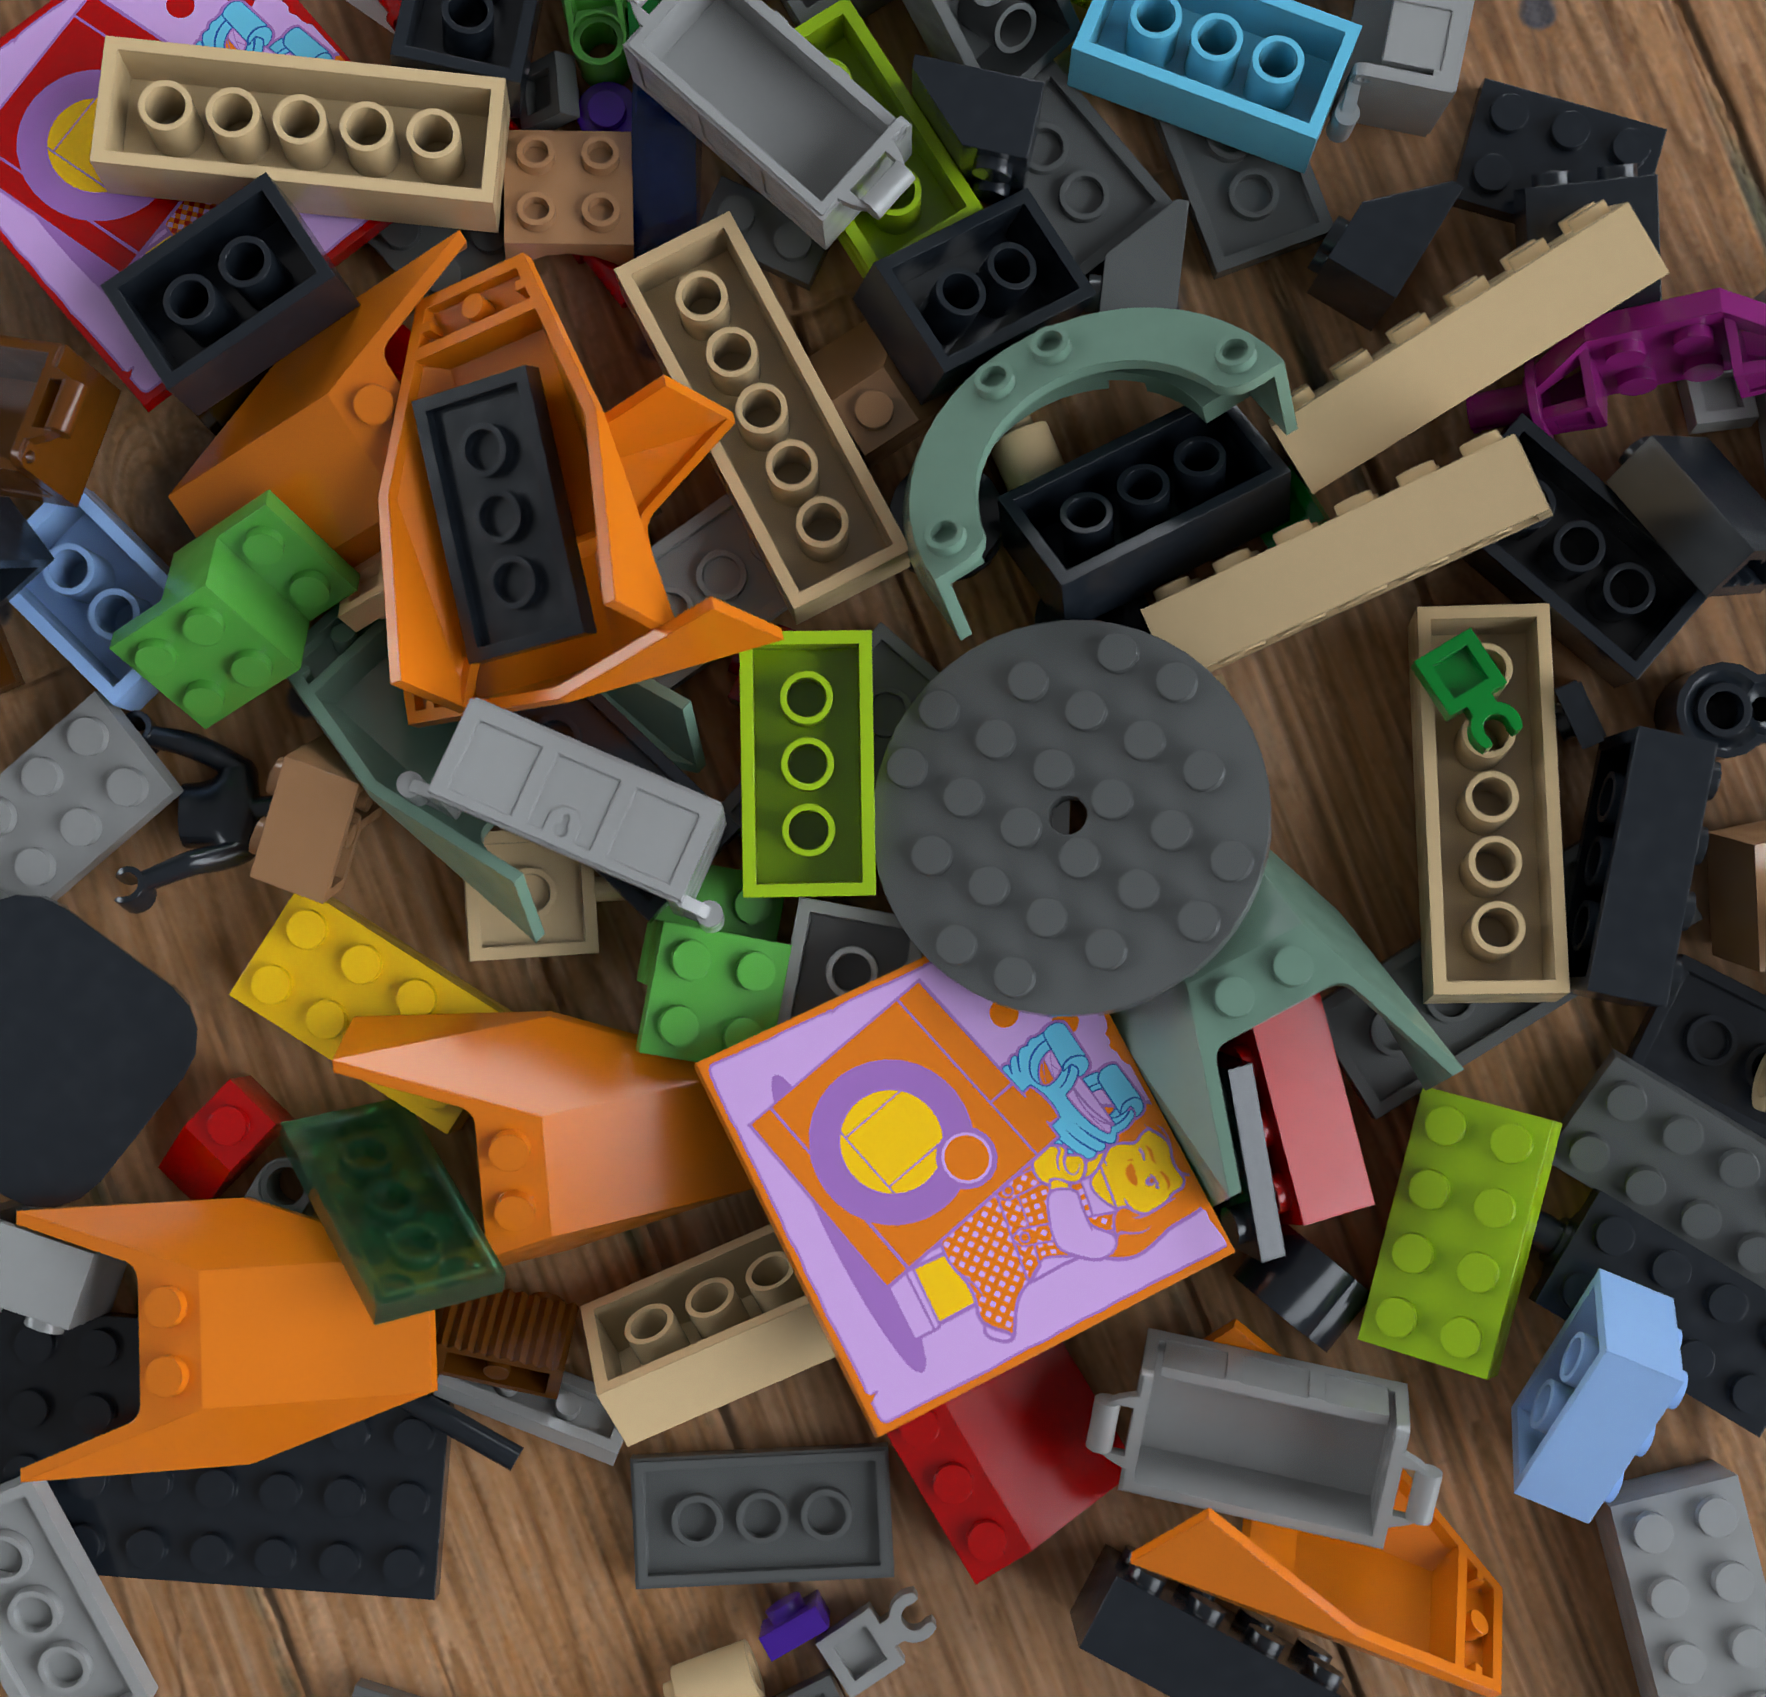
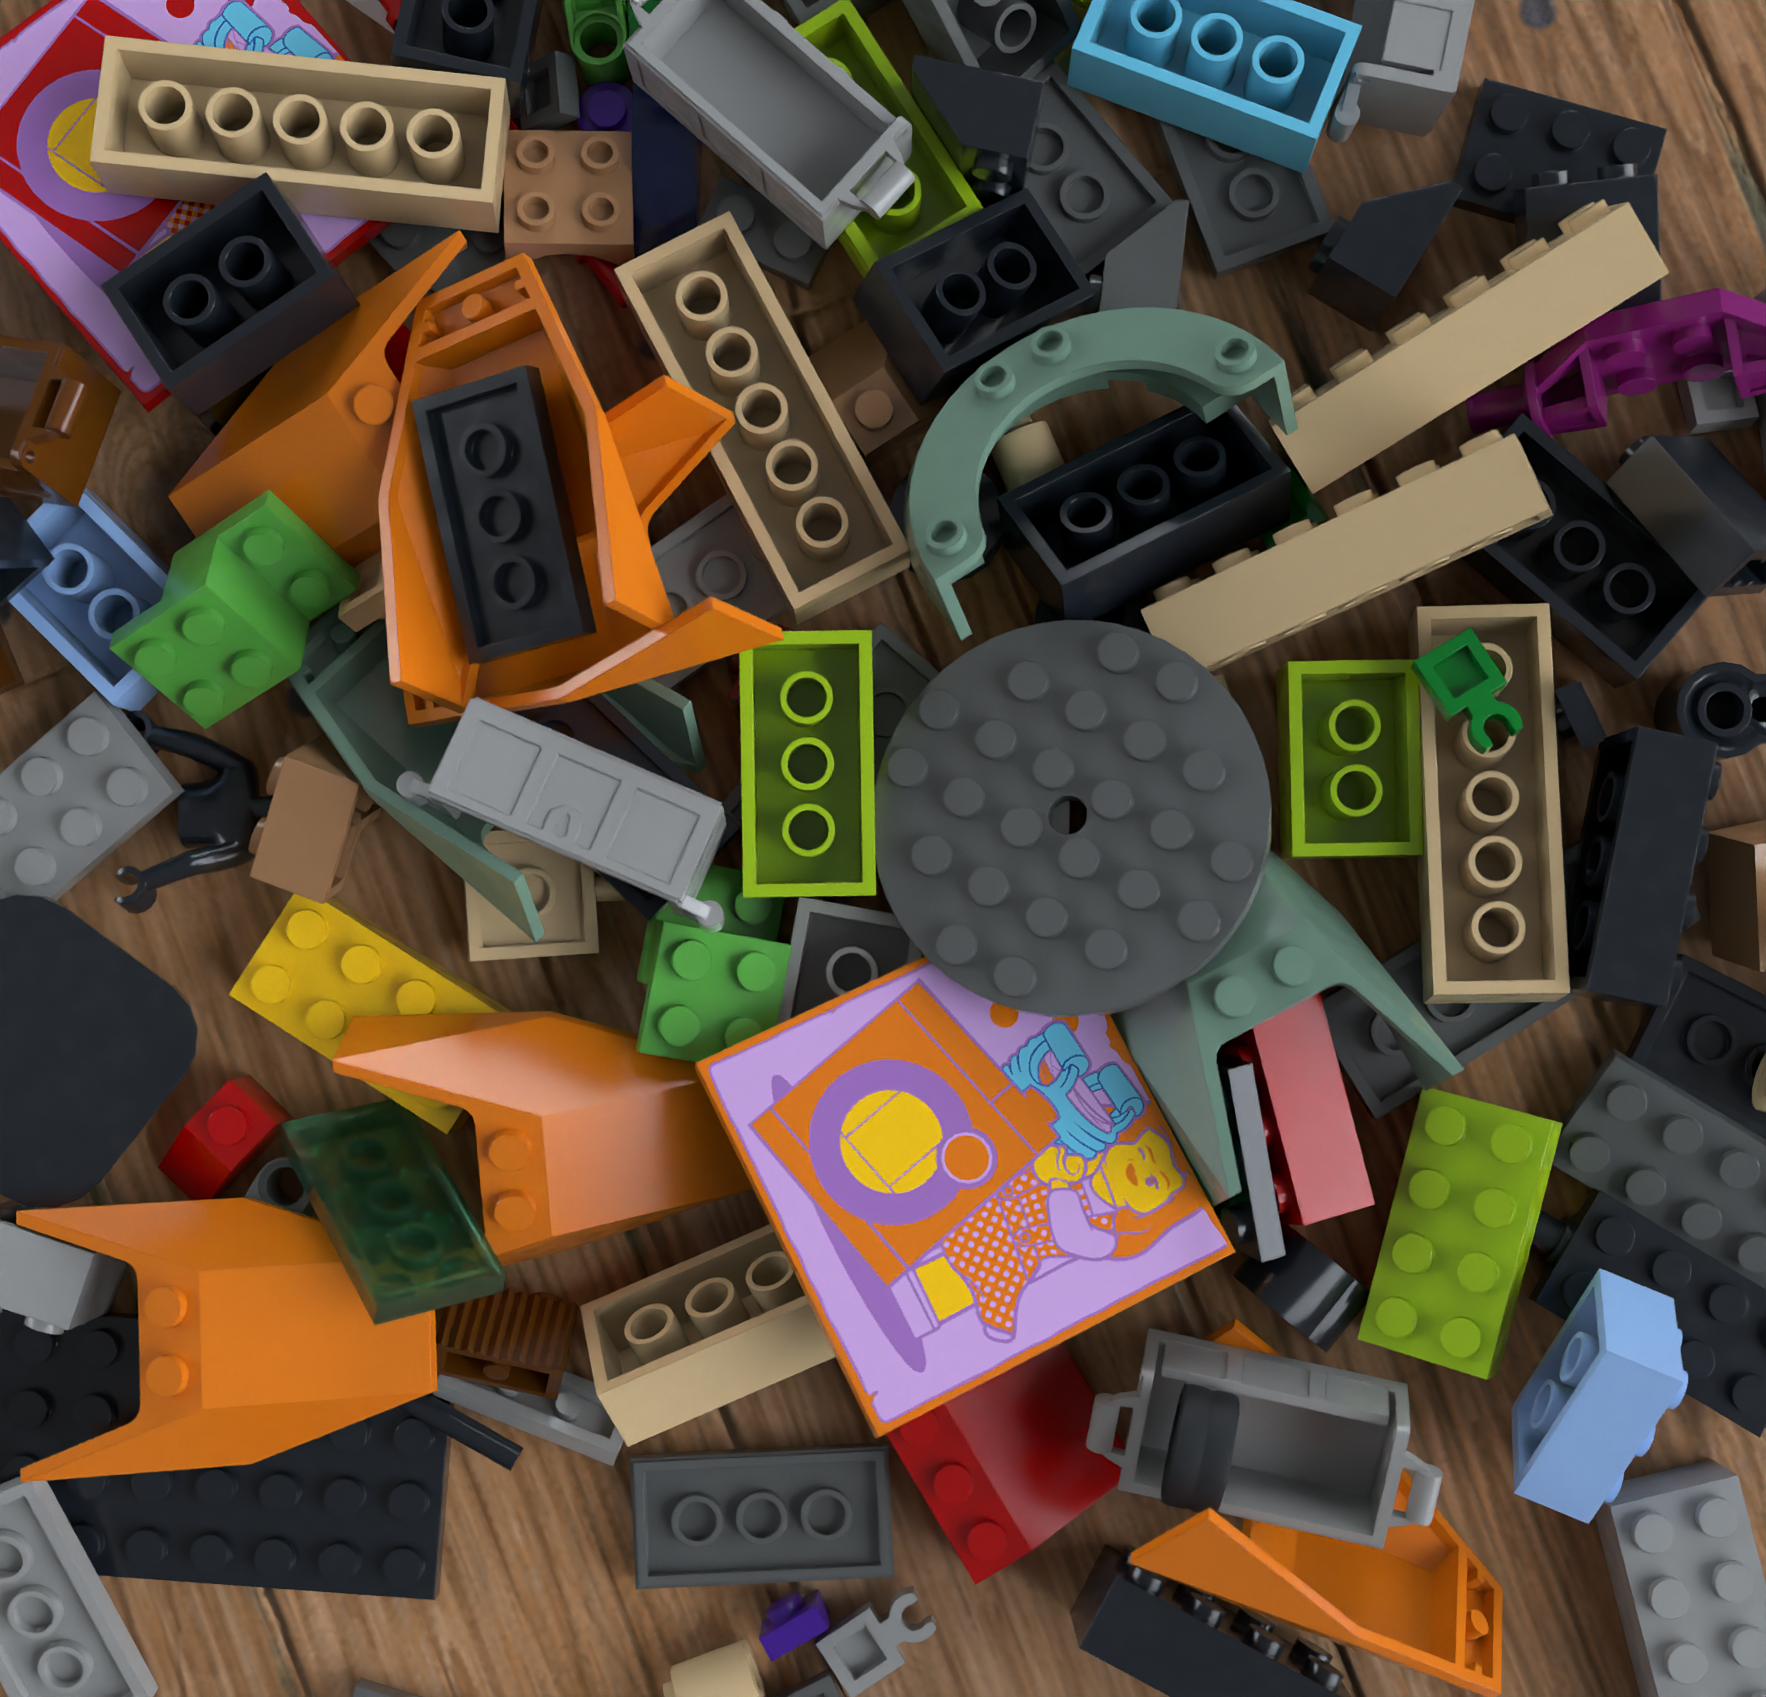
(1200, 1449): none -> black tyre
(1349, 759): none -> lime brick

